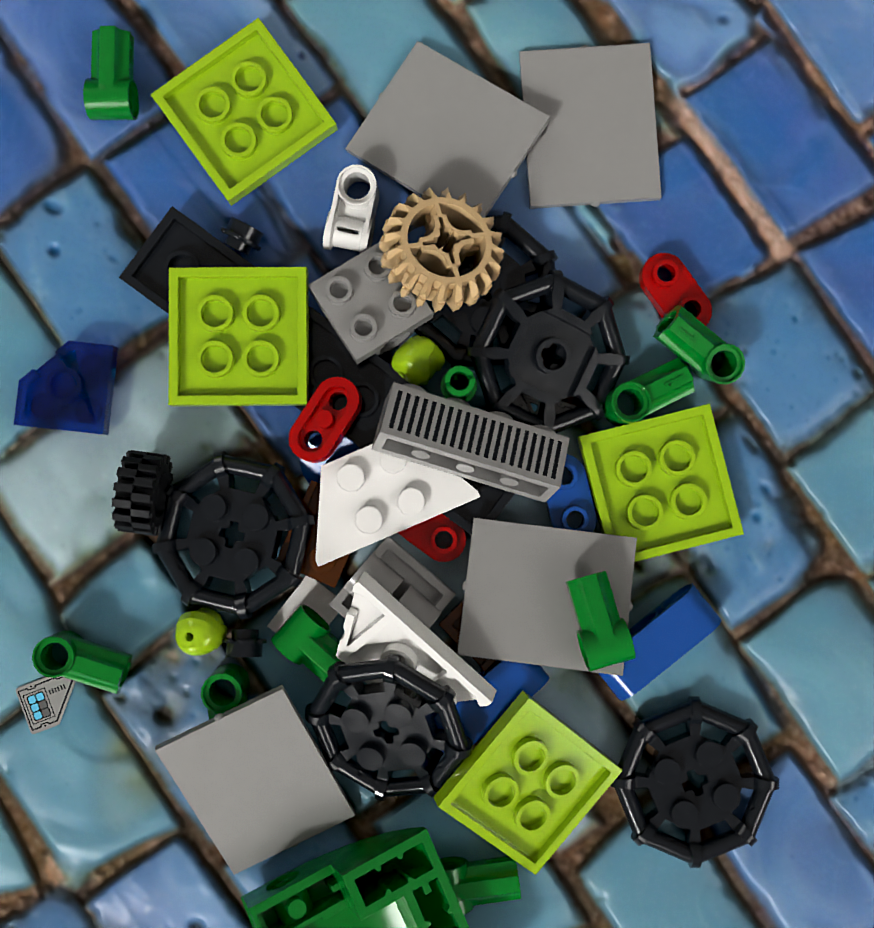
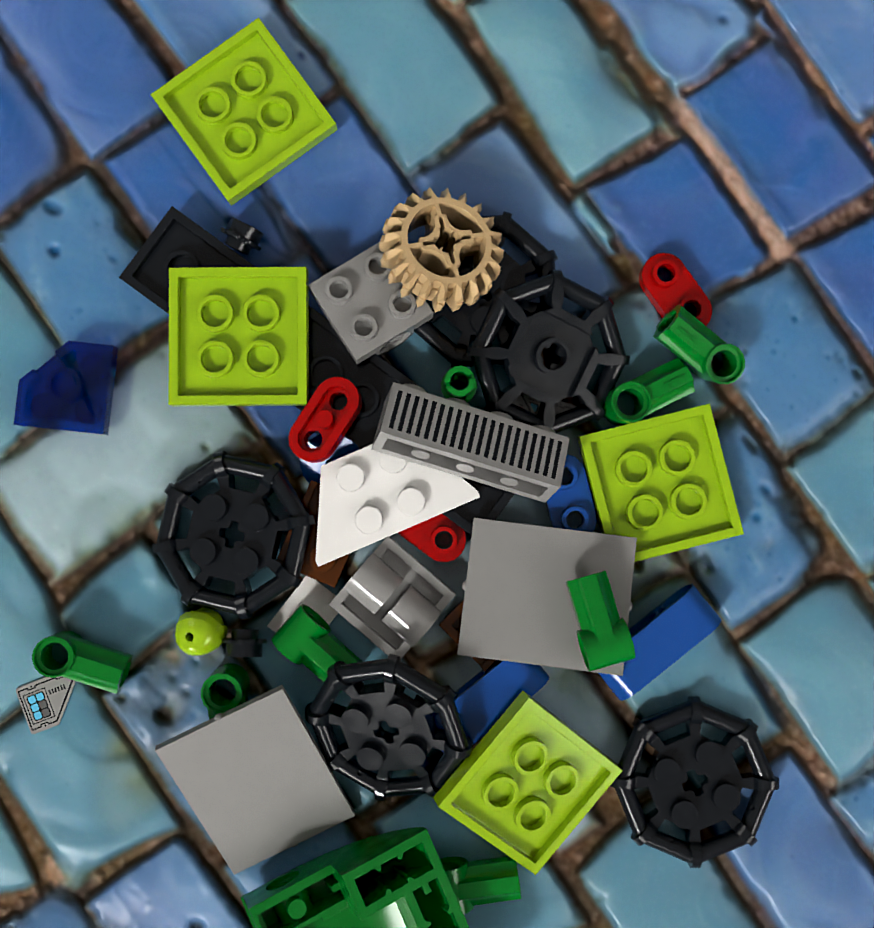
(111, 89): green piece -> none
(141, 493): black tyre -> none
(351, 220): white piece -> none
(383, 626): white wing -> none
(418, 360): lime piece -> none
(447, 130): light grey piece -> none
(599, 127): light grey piece -> none

